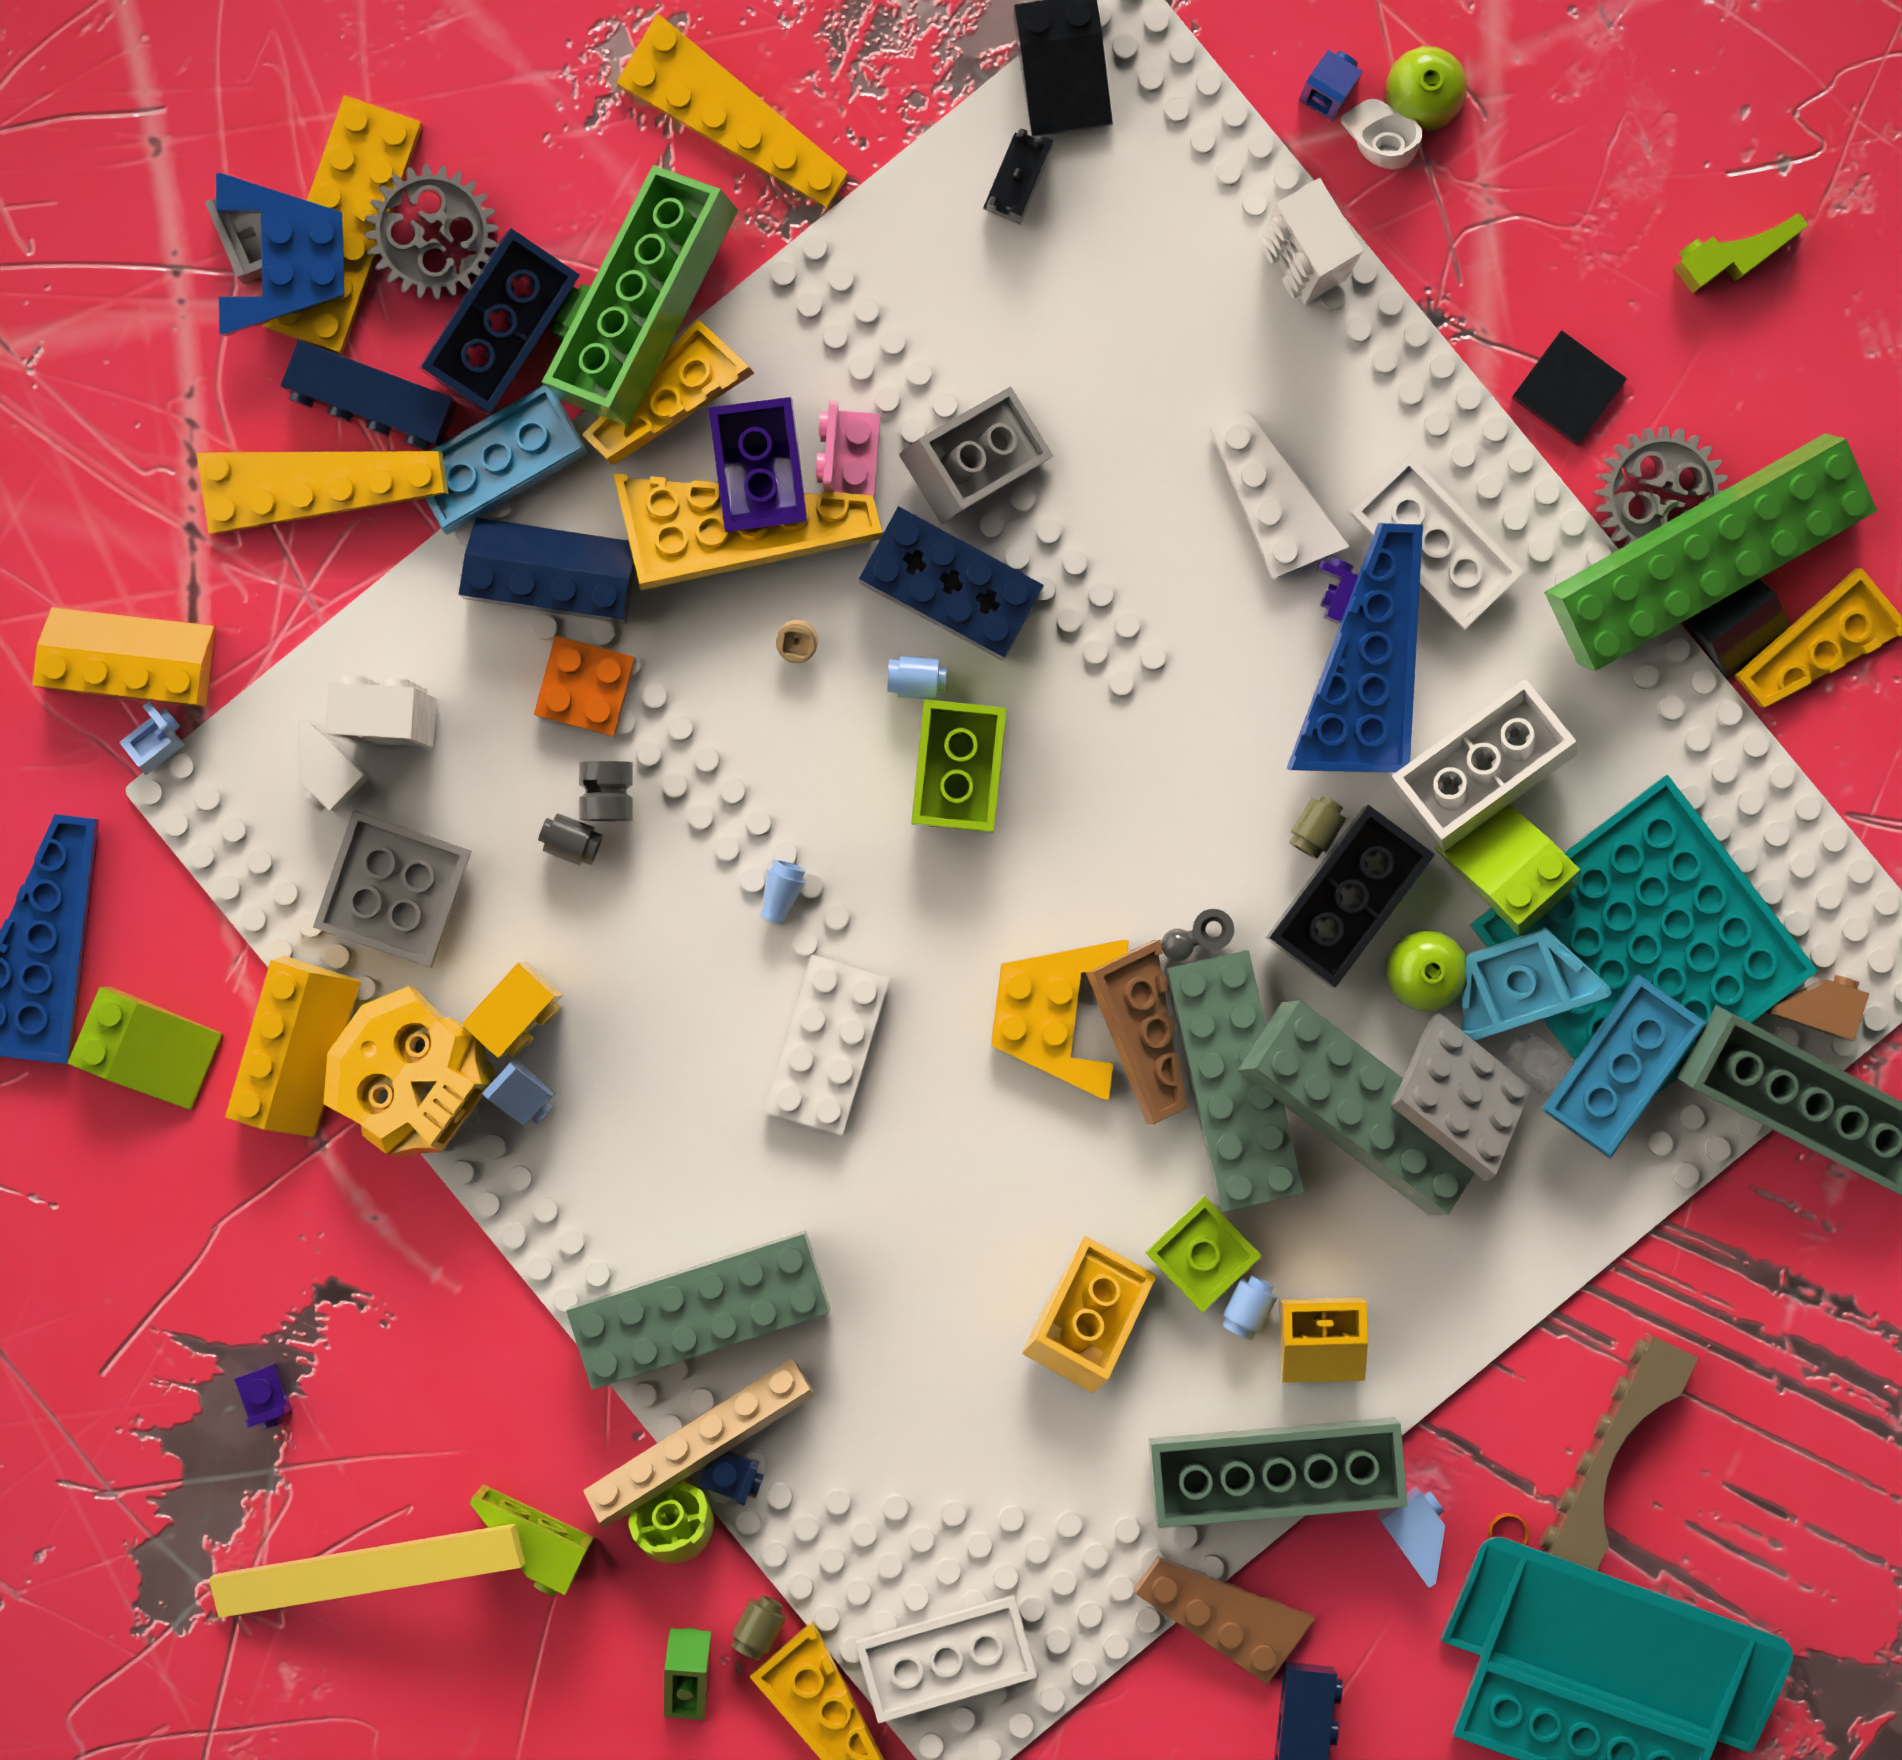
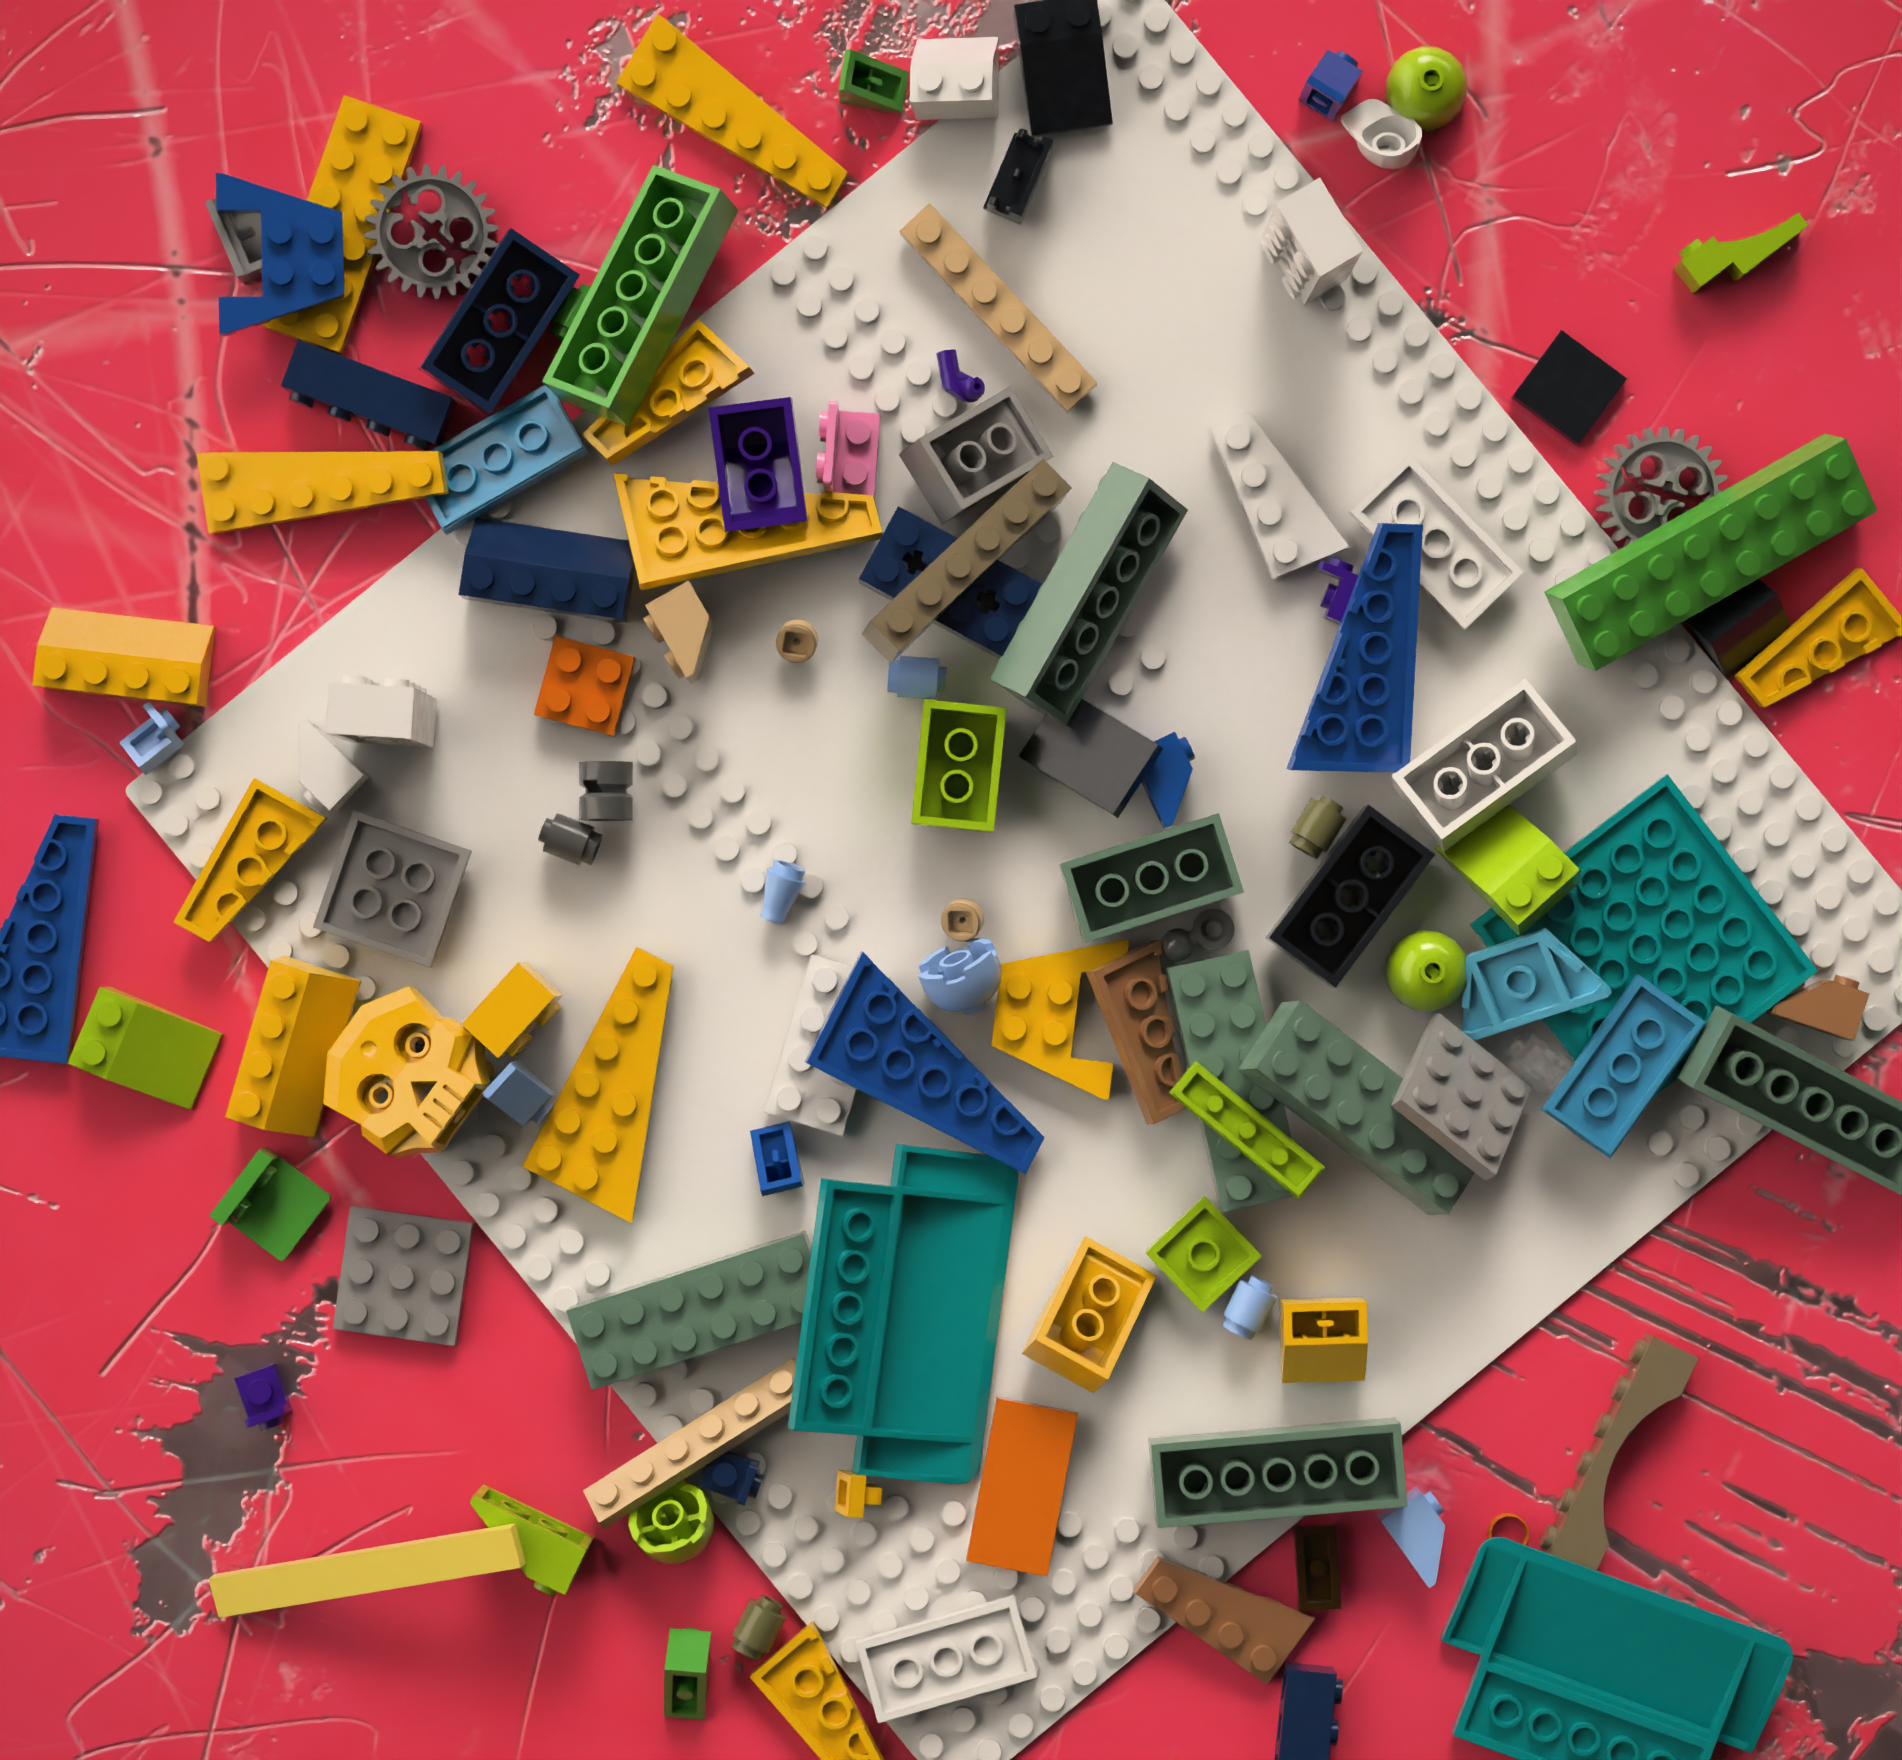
(250, 852): none -> yellow wing
(272, 1203): none -> bright green bracket
(403, 1275): none -> light grey plate
(603, 1112): none -> yellow wing
(684, 626): none -> tan slope
(776, 1159): none -> blue slope
(853, 1493): none -> yellow tile
(871, 83): none -> bright green slope
(901, 1058): none -> blue wing
(906, 1313): none -> teal slope
(955, 78): none -> white slope
(955, 381): none -> dark purple arm
(962, 920): none -> tan tile
(962, 978): none -> light blue cylinder
(966, 560): none -> dark tan arch
(998, 307): none -> tan plate
(1022, 1486): none -> orange tile
(1089, 593): none -> sand green brick
(1092, 756): none -> black tile
(1151, 878): none -> sand green brick
(1169, 777): none -> blue slope
(1246, 1129): none -> lime tile
(1316, 1567): none -> dark brown plate

